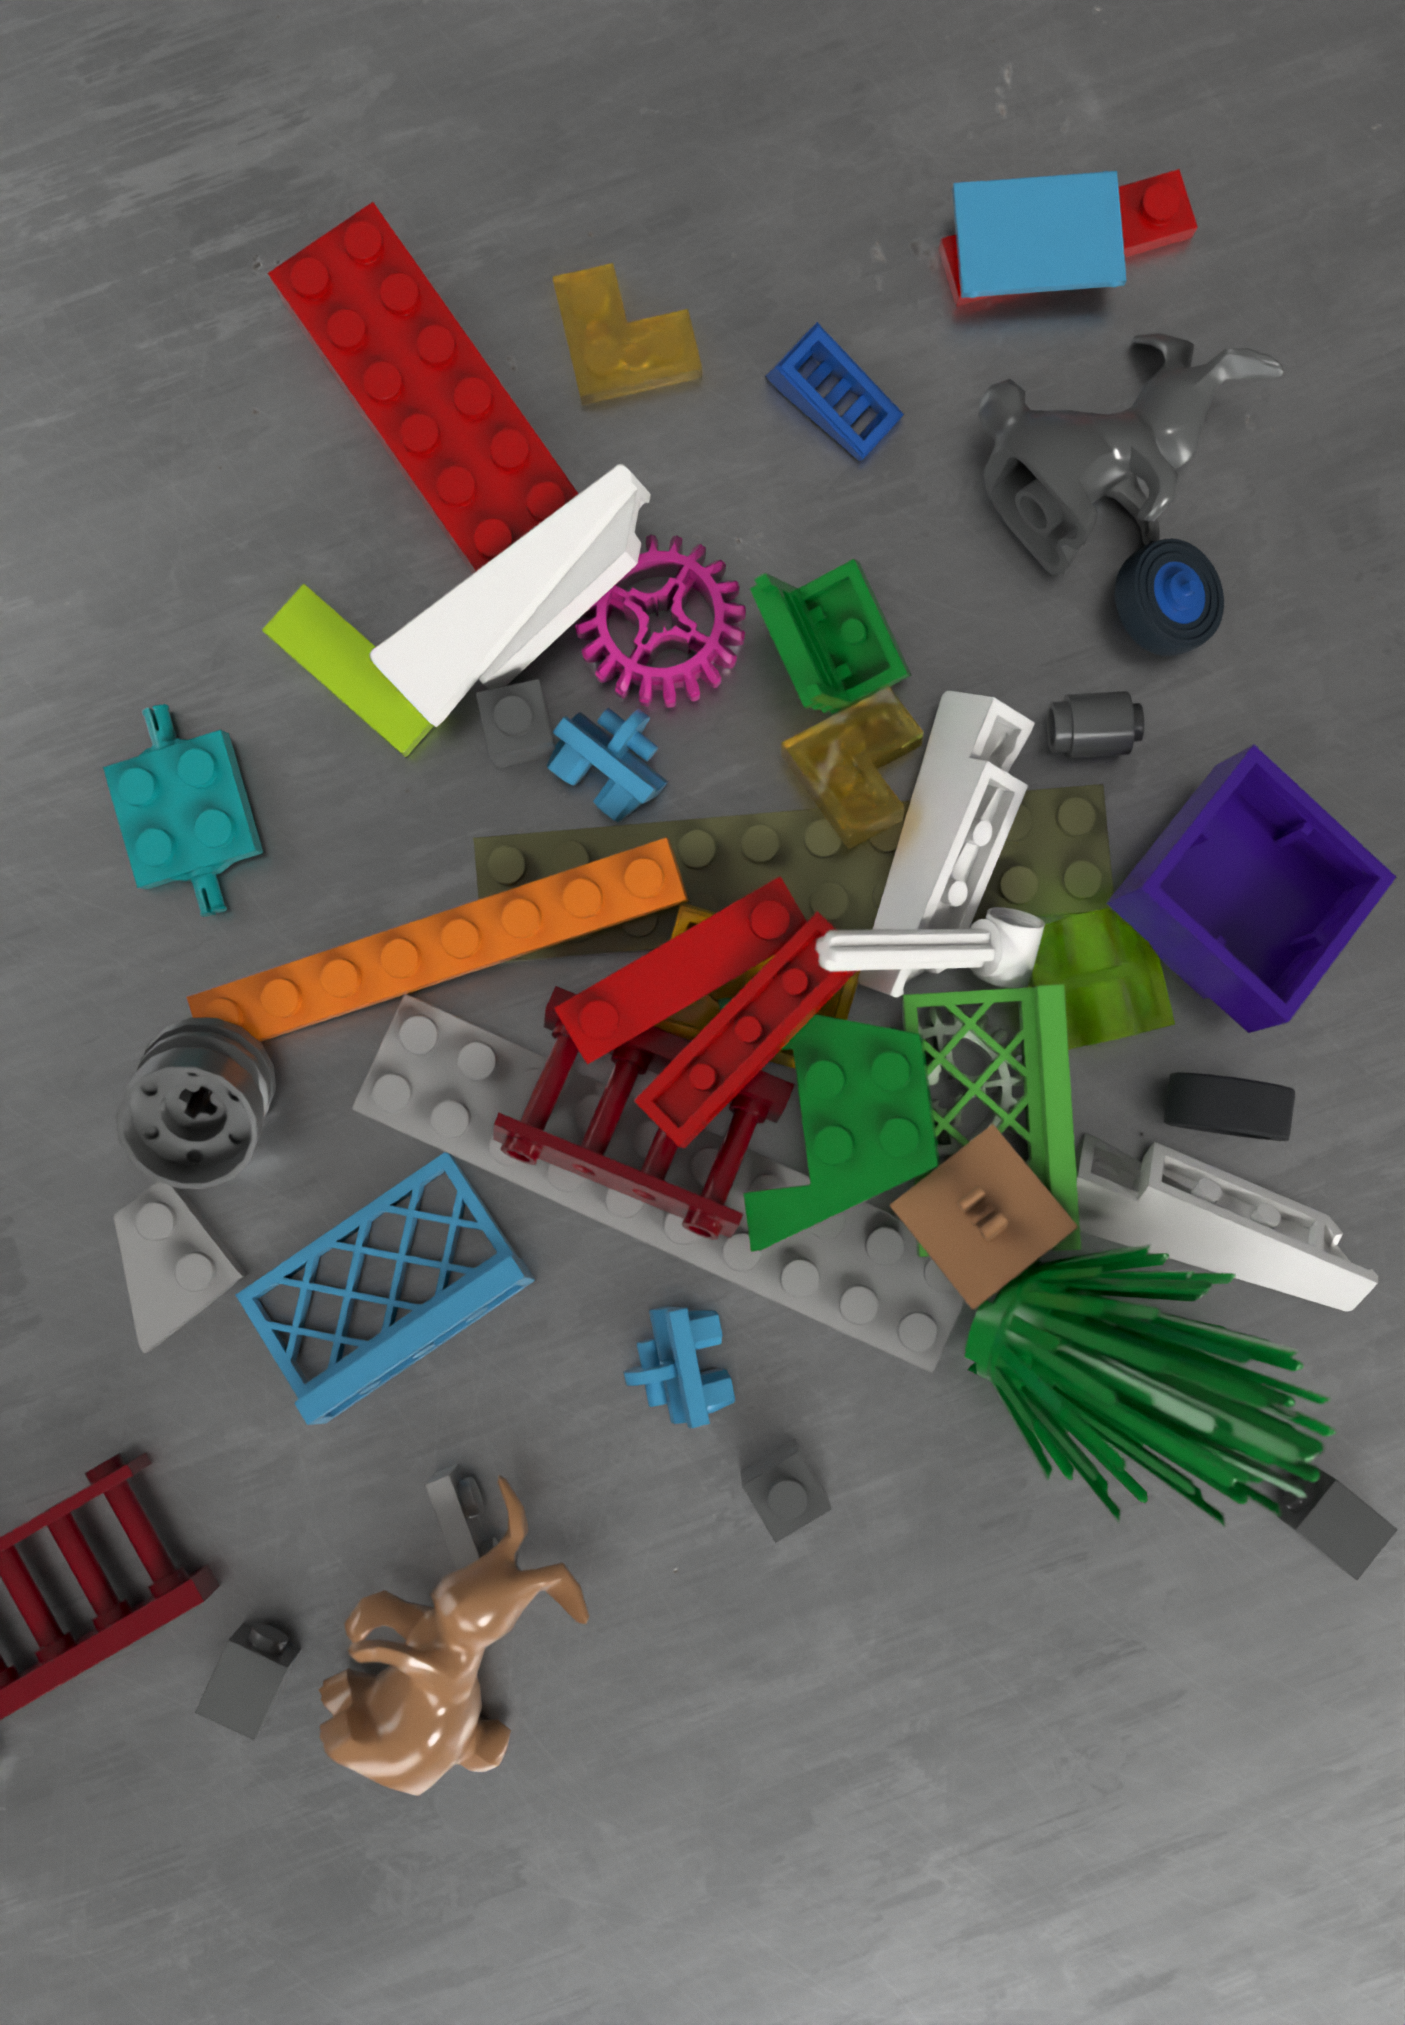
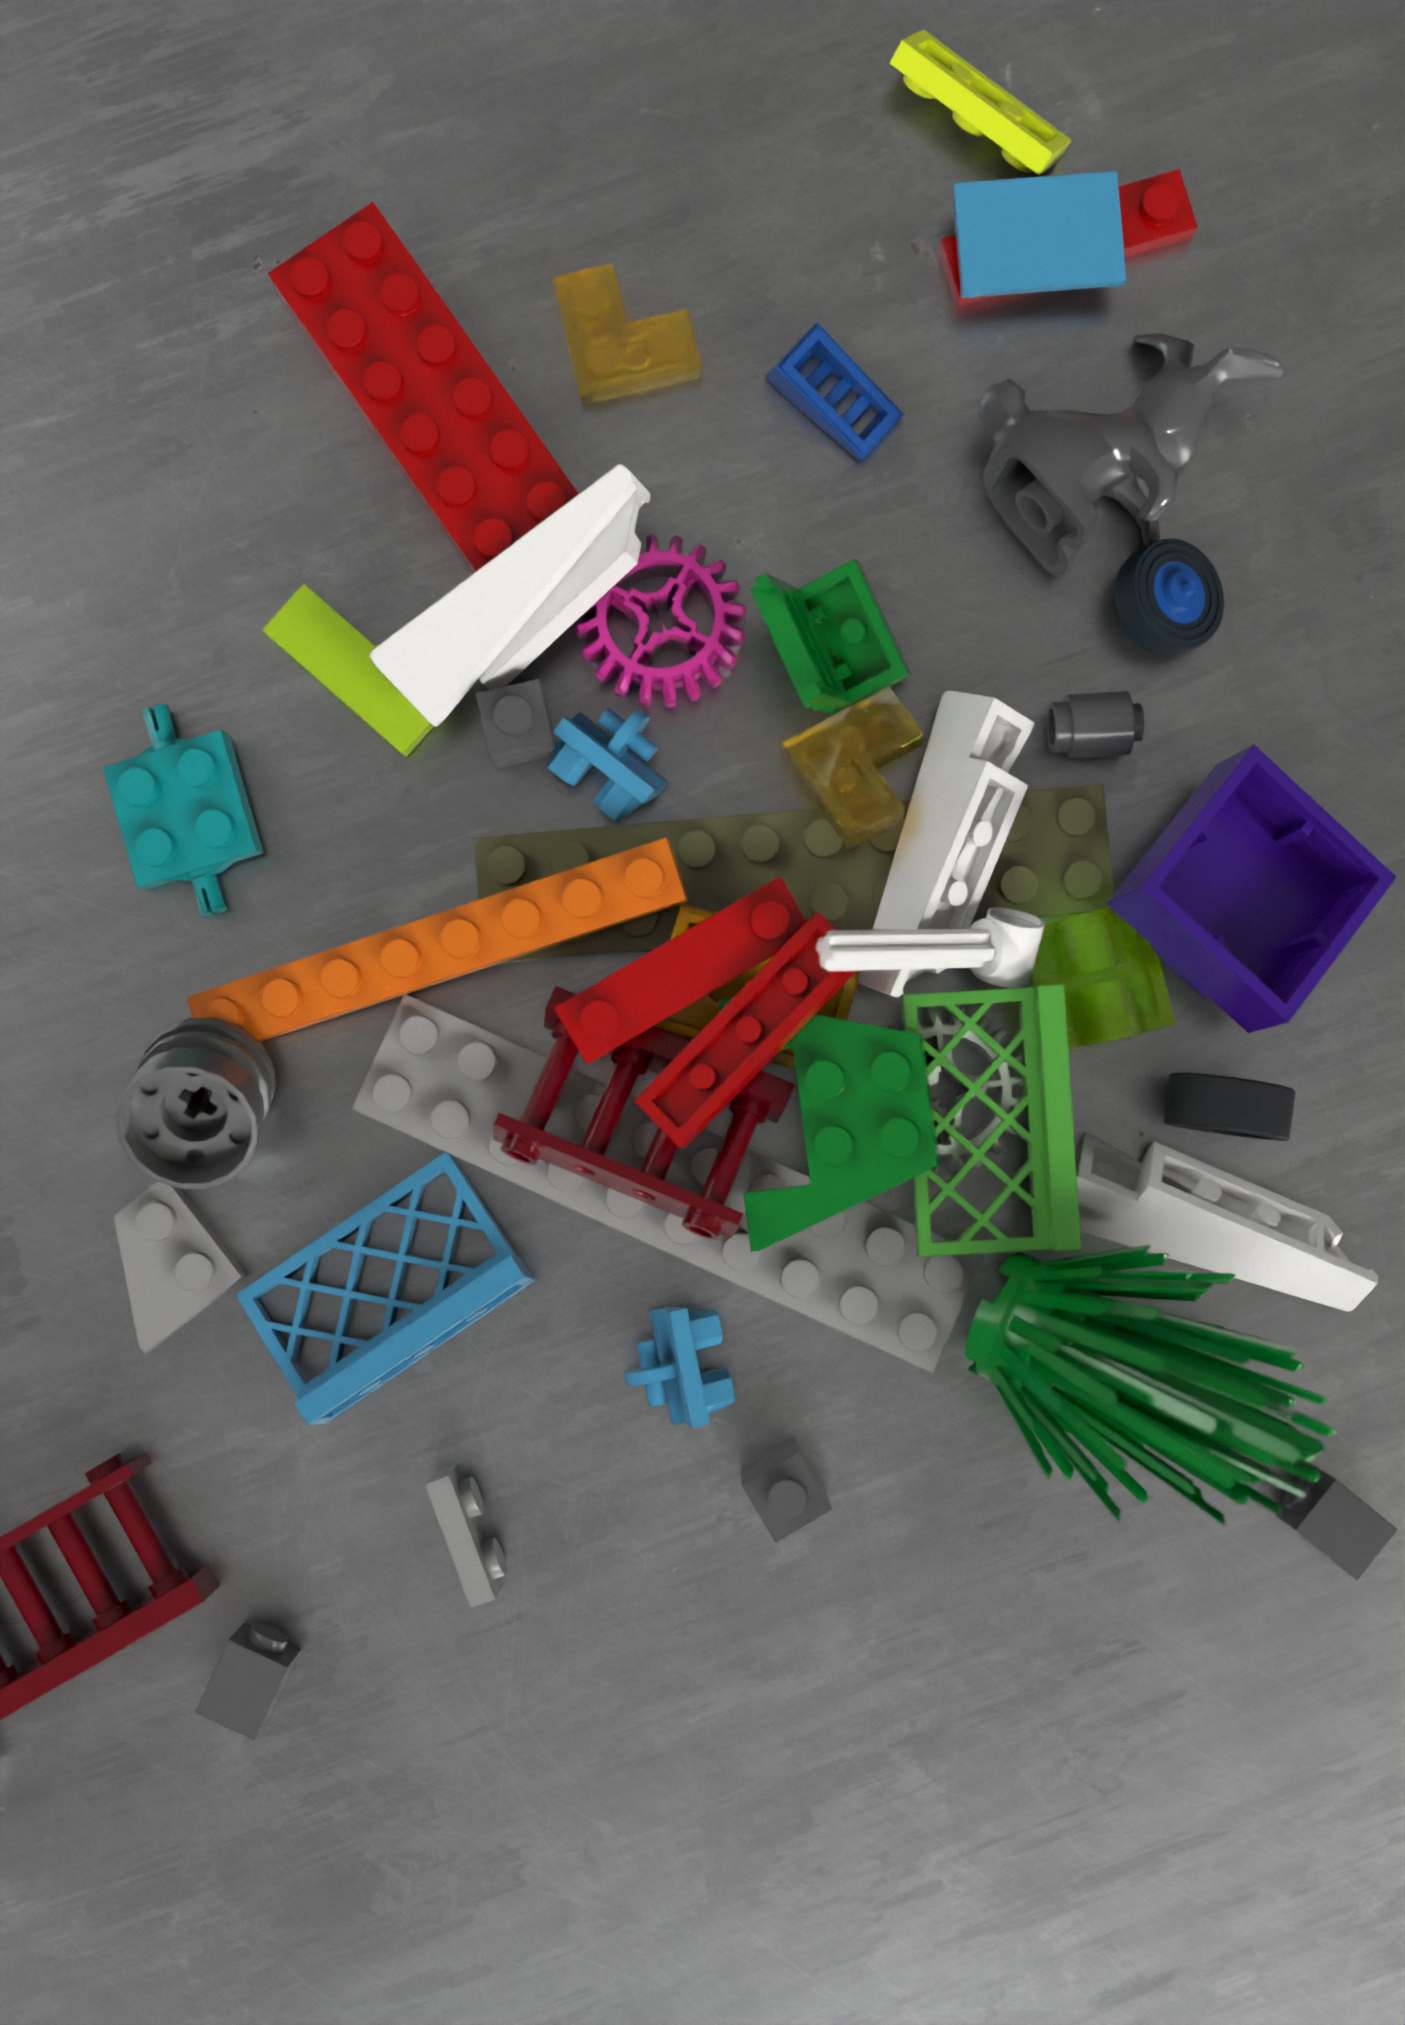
(427, 1704): medium nougat animal -> none
(979, 103): none -> neon yellow plate
(983, 1216): medium nougat piece -> none

